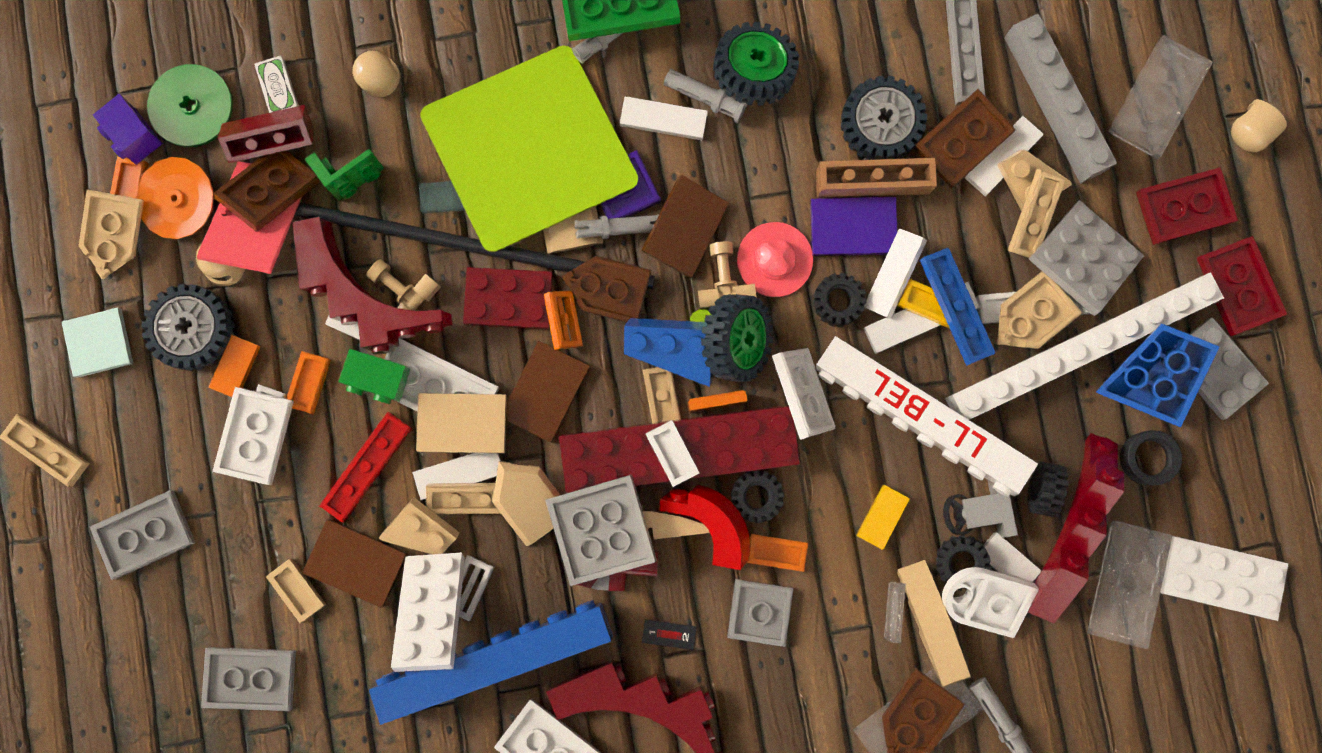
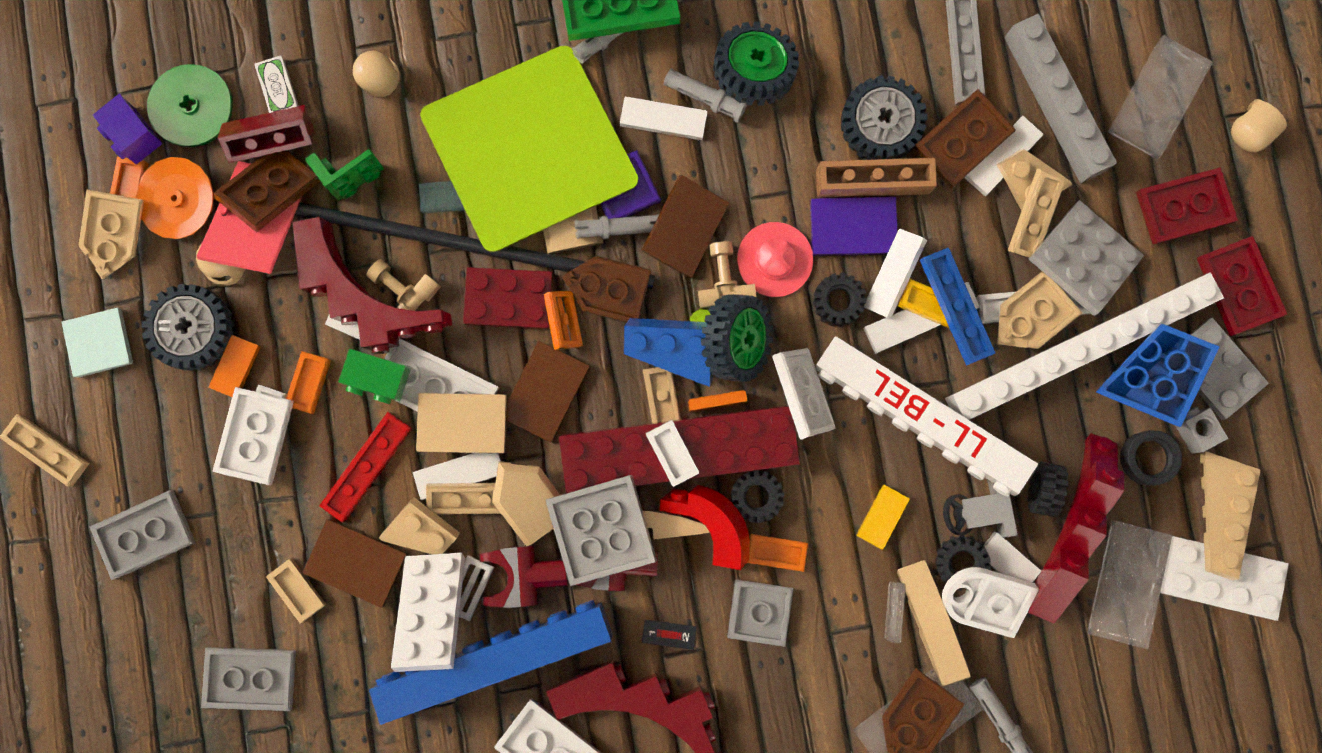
(523, 576): none -> dark red connector
(1212, 430): none -> light grey brick
(1228, 511): none -> tan wing

